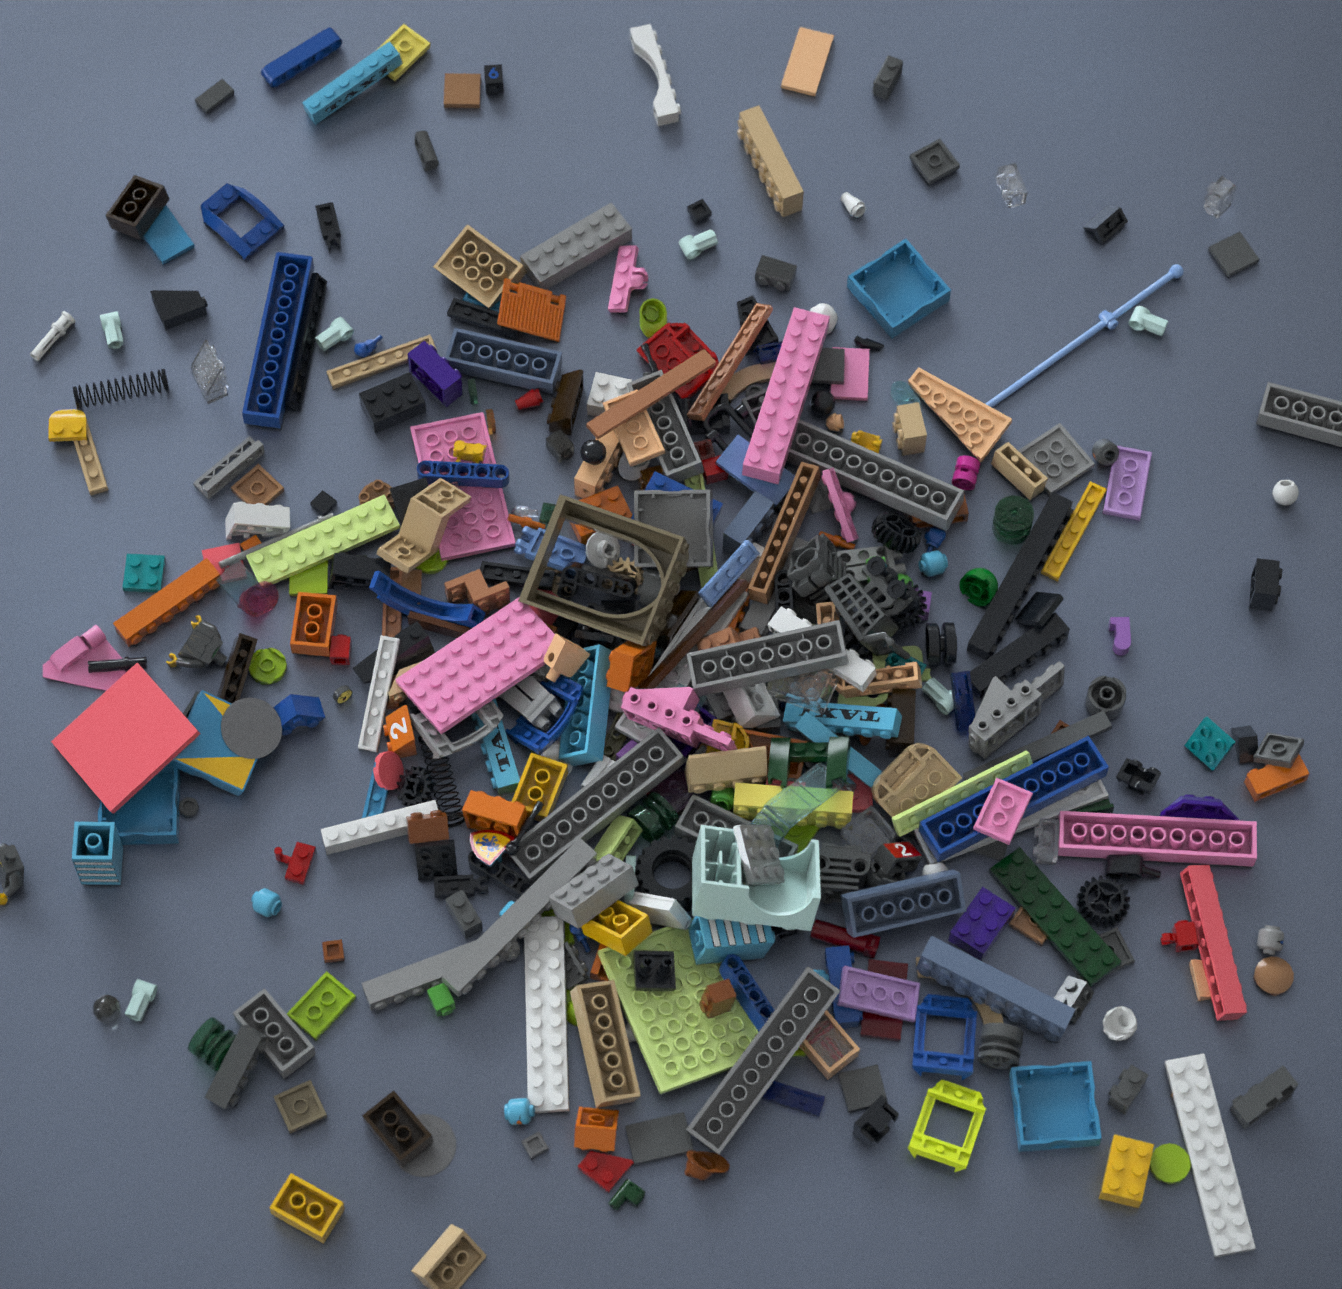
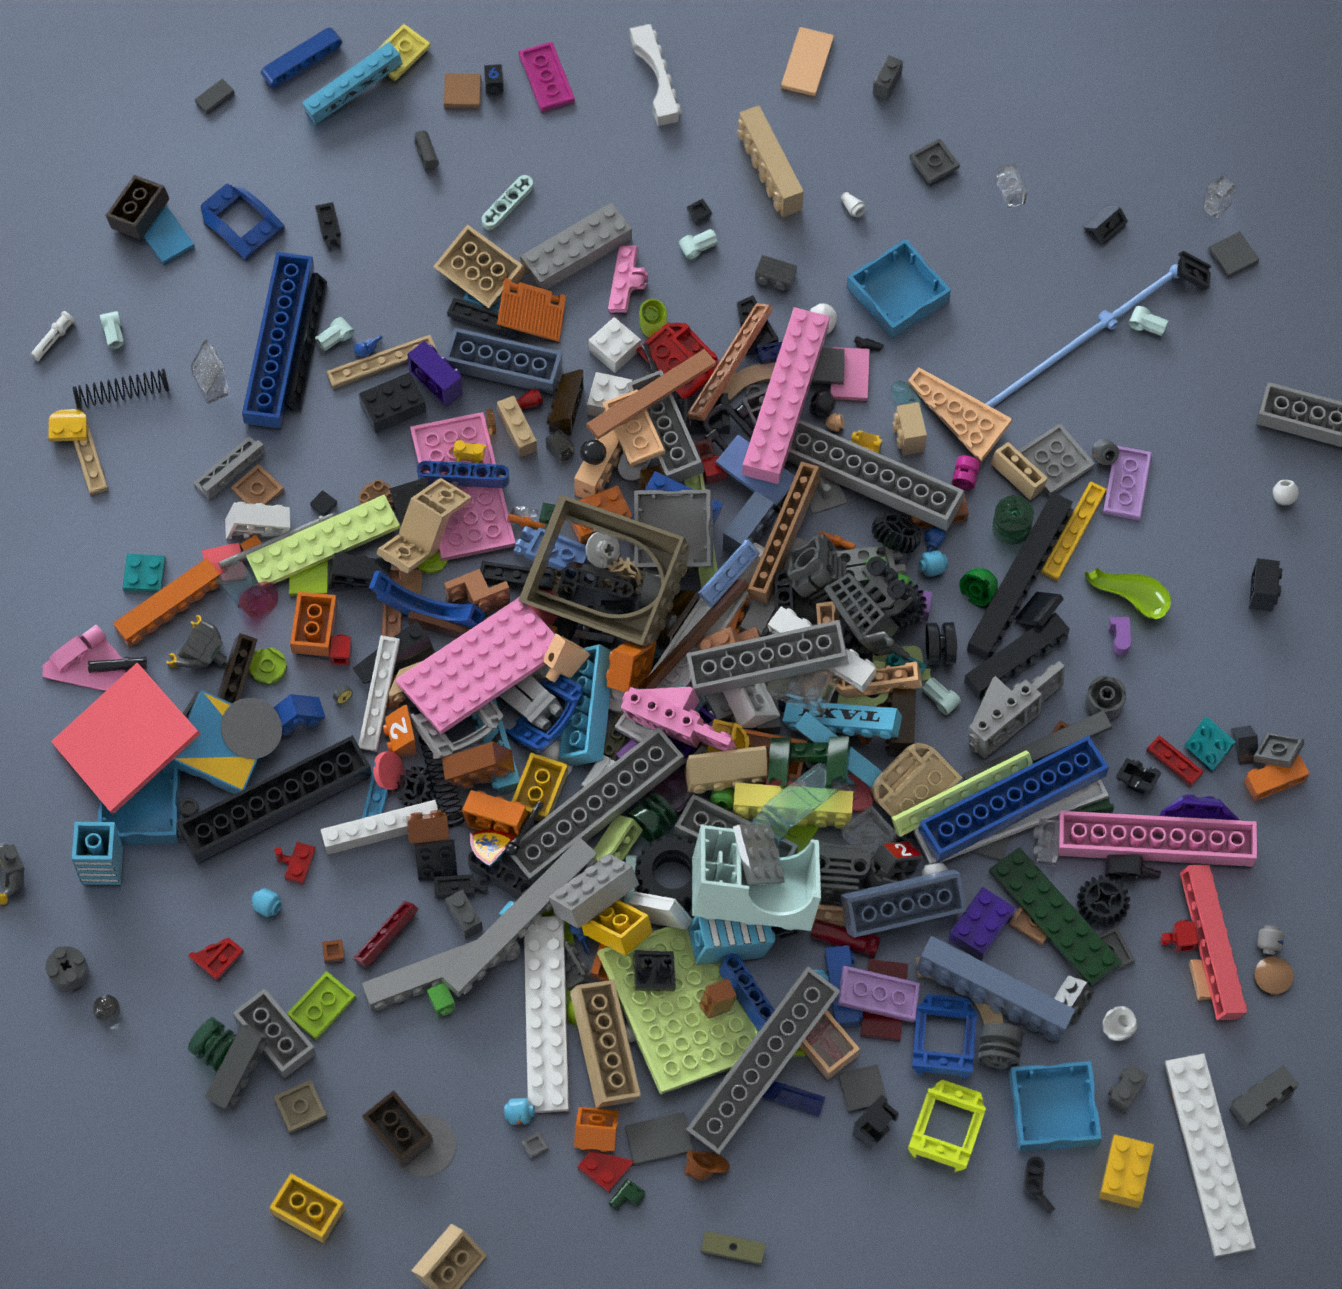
(66, 958): none -> dark grey brick
(142, 995): light aqua piece -> none
(178, 306): black slope -> none
(217, 957): none -> red wing
(274, 799): none -> black brick
(385, 934): none -> dark red plate
(472, 391): clear green tile -> none
(478, 765): none -> dark orange brick
(508, 203): none -> light aqua beam
(516, 426): none -> tan brick
(546, 76): none -> dark pink tile
(614, 344): none -> white brick
(720, 1245): none -> olive tile
(830, 913): none -> light nougat slope
(842, 503): bright pink plate -> none
(962, 699): clear blue tile -> none
(1002, 811): bright pink tile -> none
(1036, 1178): none -> black beam
(1141, 590): none -> lime animal
(1170, 1163): lime tile -> none
(1175, 761): none -> red tile
(1193, 270): none -> black plate

